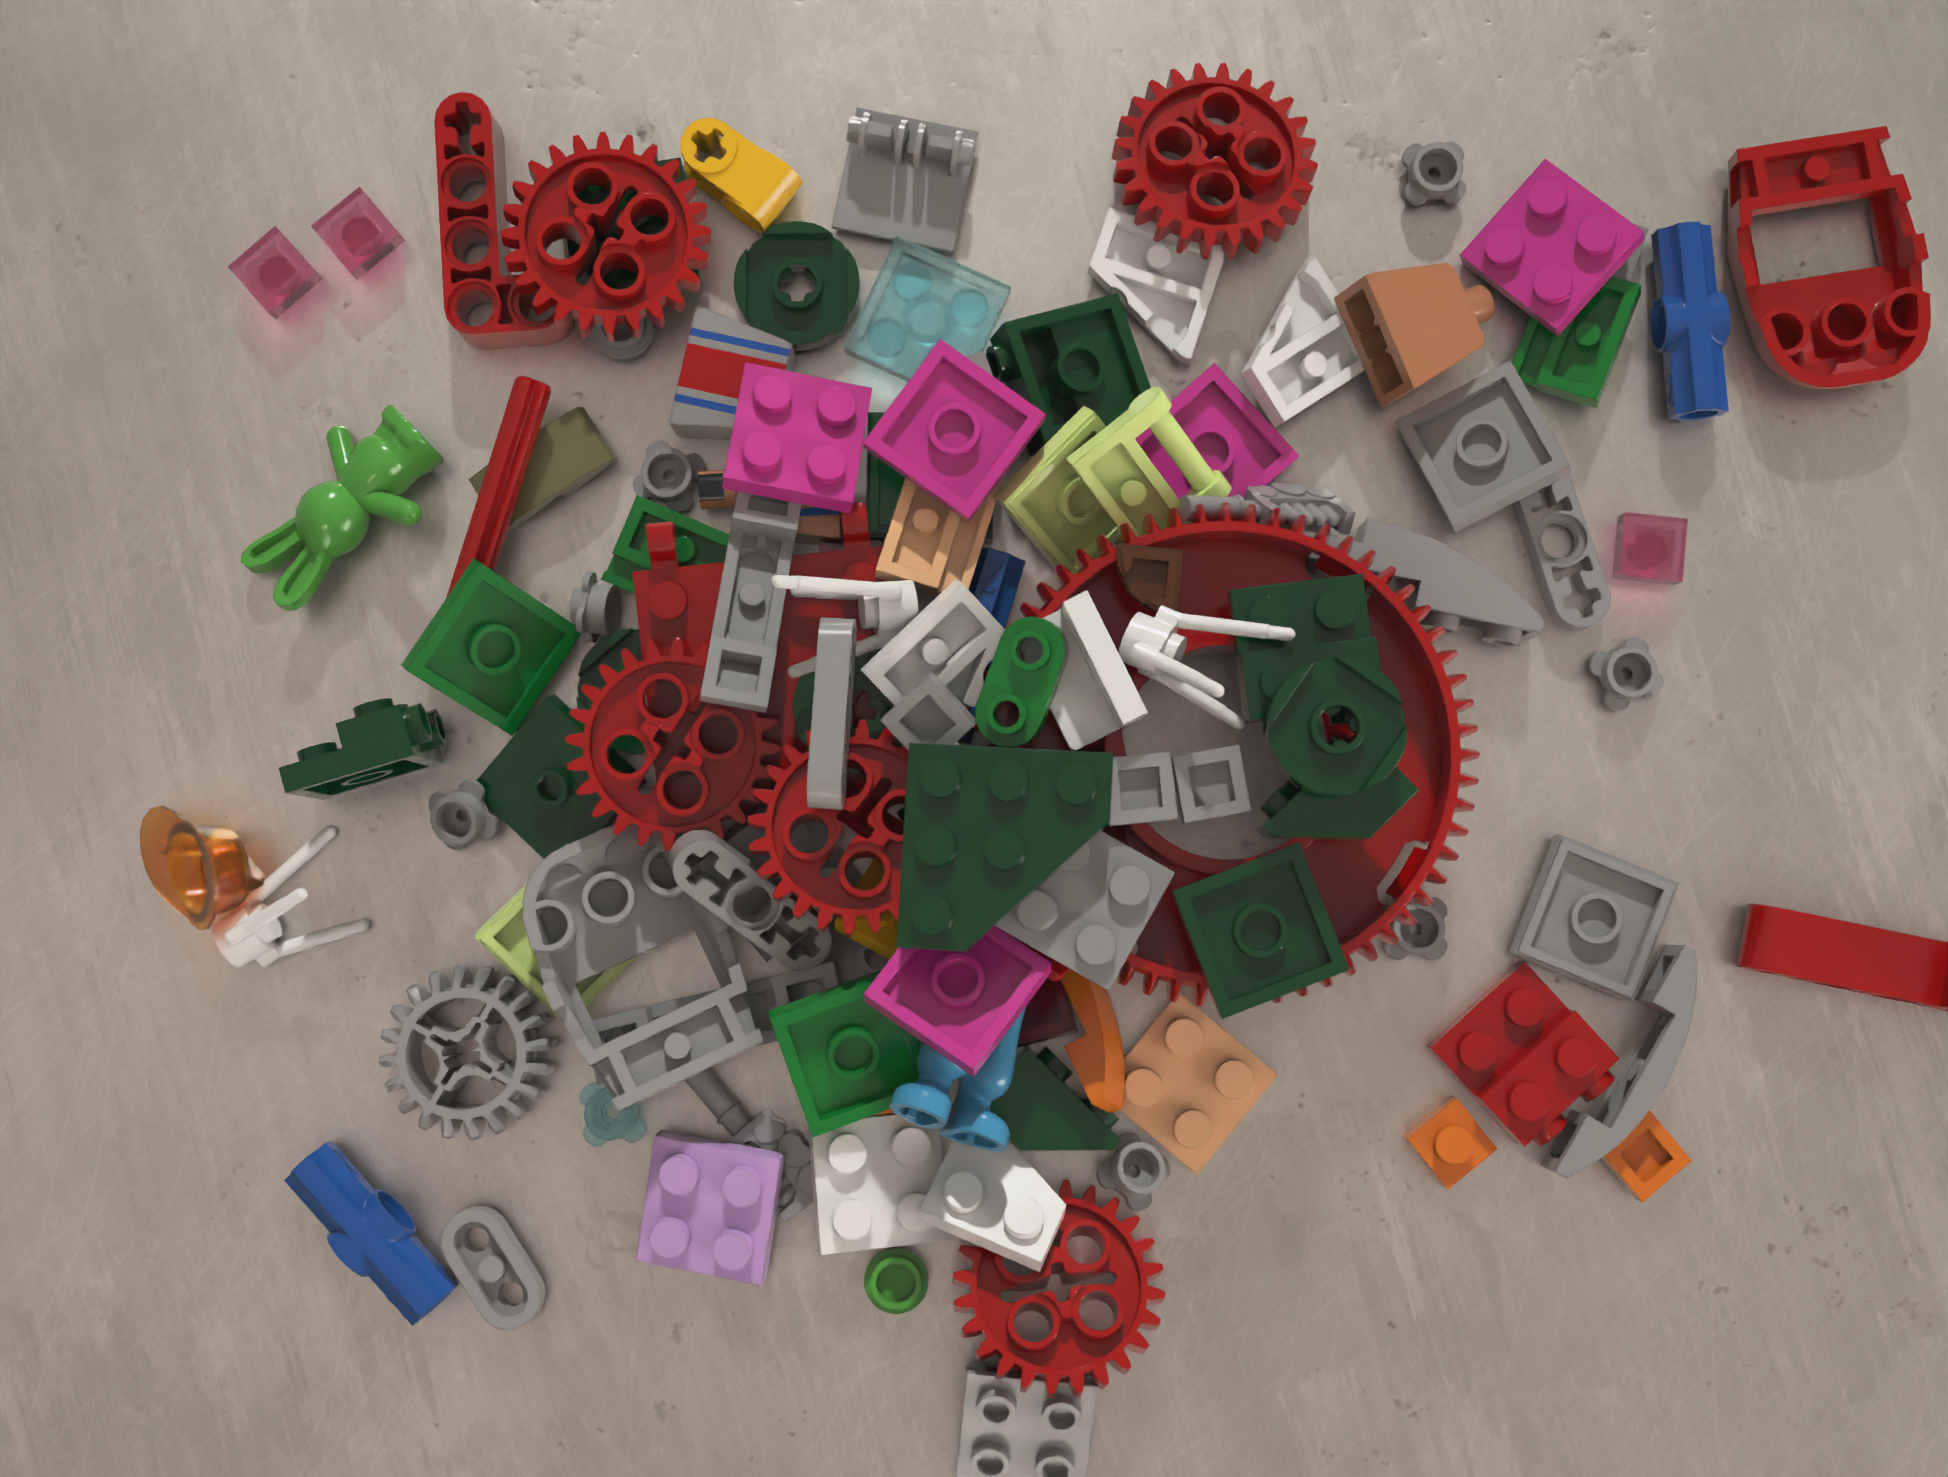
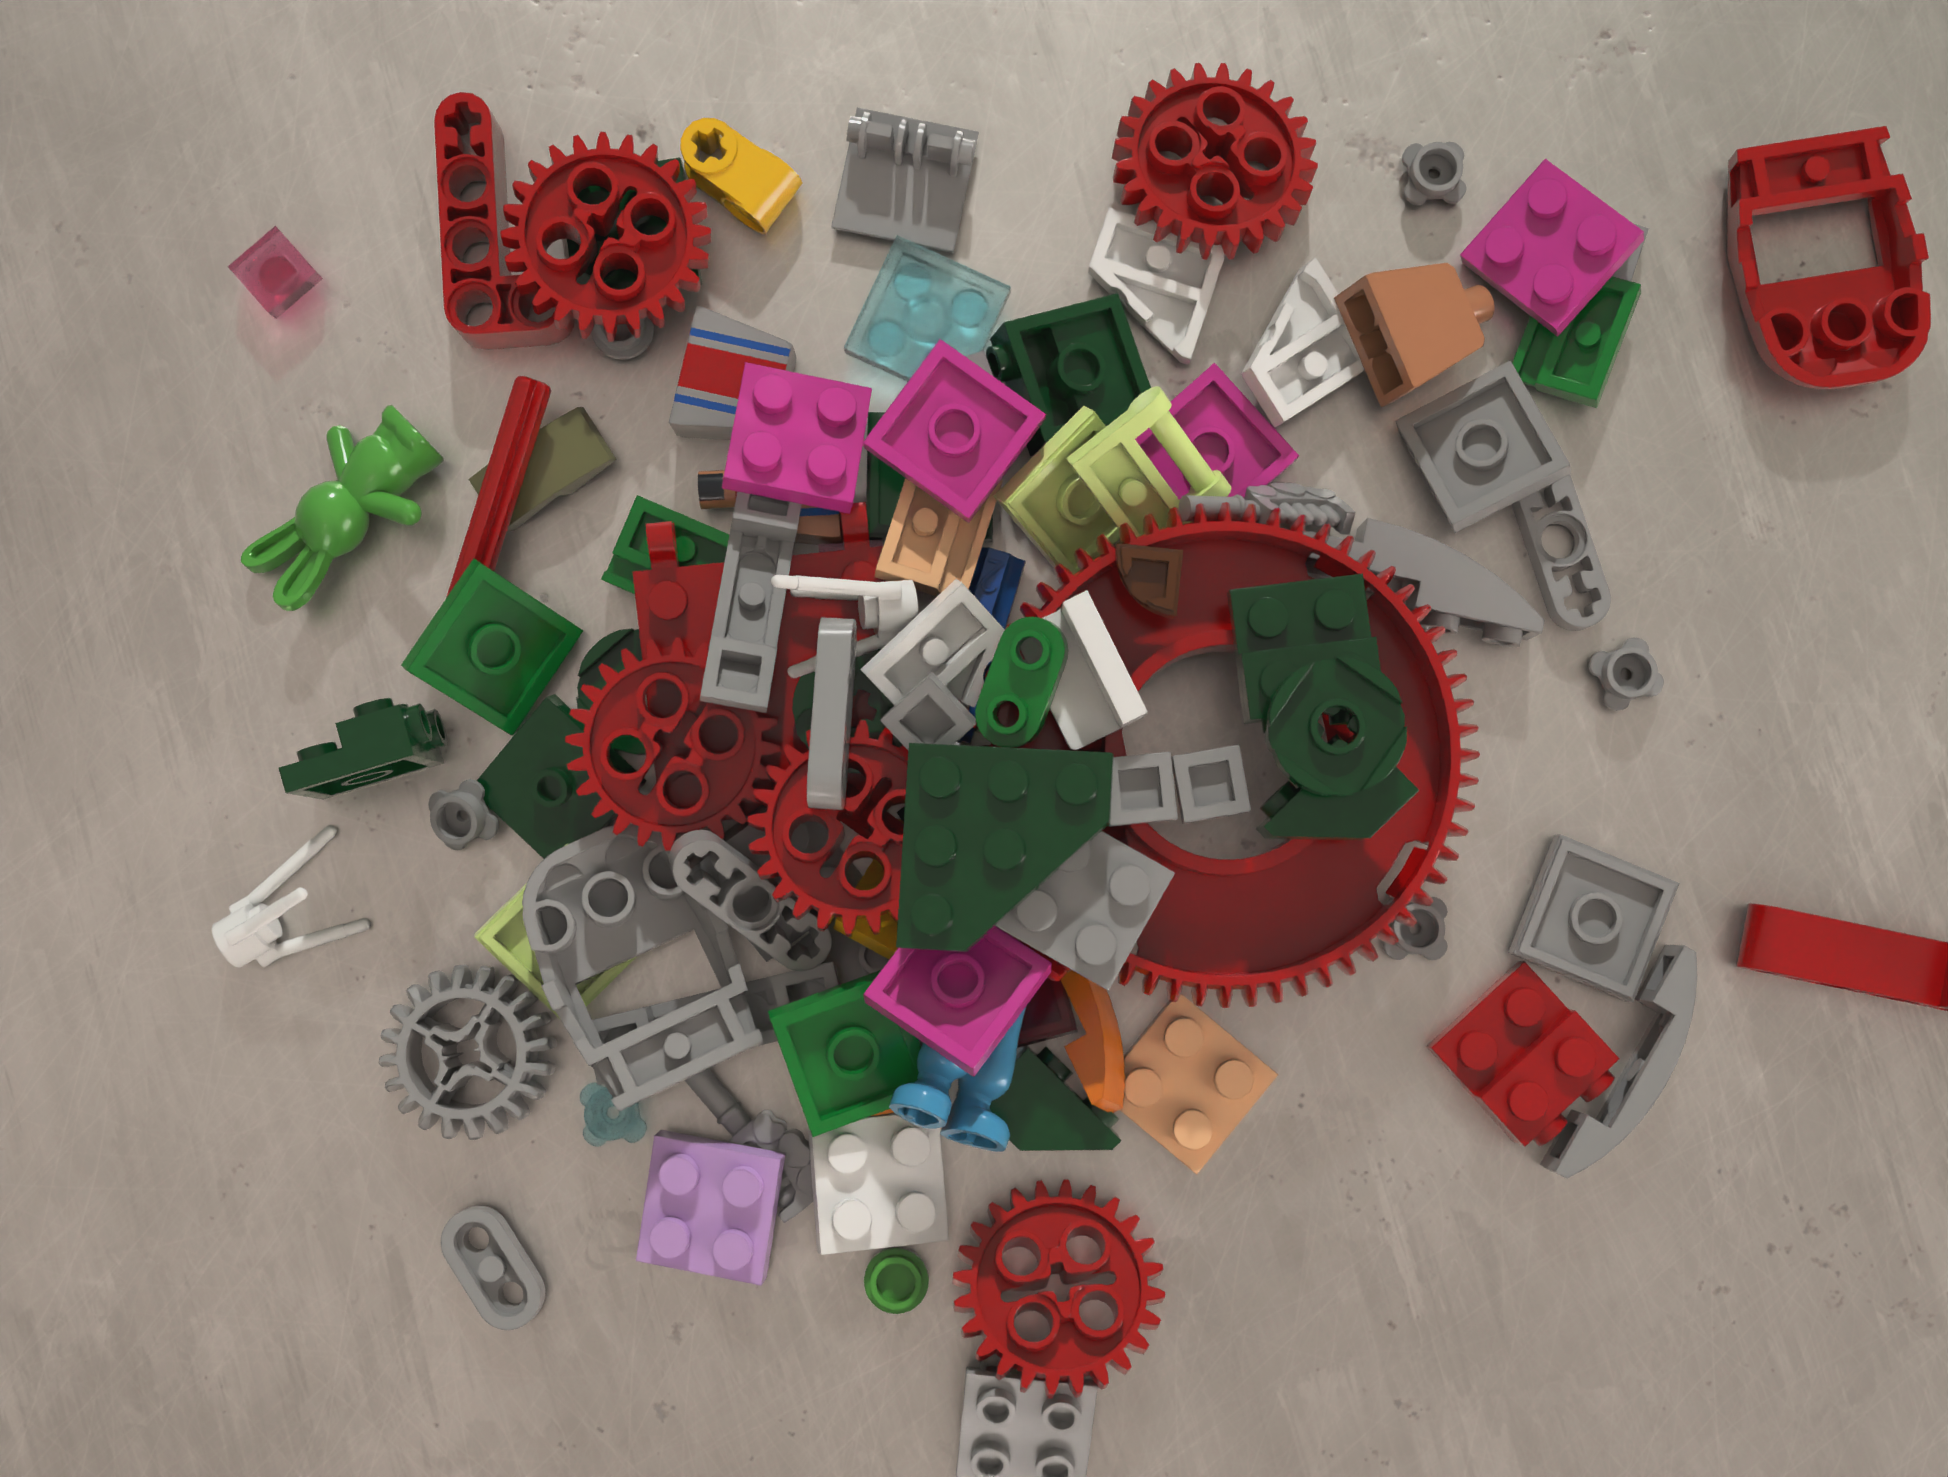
(196, 866): clear orange piece -> none
(358, 233): clear pink plate -> none
(371, 1232): blue piece -> none
(595, 607): light grey plate -> none
(660, 460): light grey plate -> none
(825, 262): dark green plate -> none
(994, 1203): white wing -> none
(1151, 1168): light grey plate -> none
(1157, 652): white plant -> none
(1259, 930): dark green plate -> none
(1450, 1142): orange plate -> none
(1646, 1158): orange plate -> none
(1650, 548): clear pink plate -> none
(1689, 322): blue piece -> none

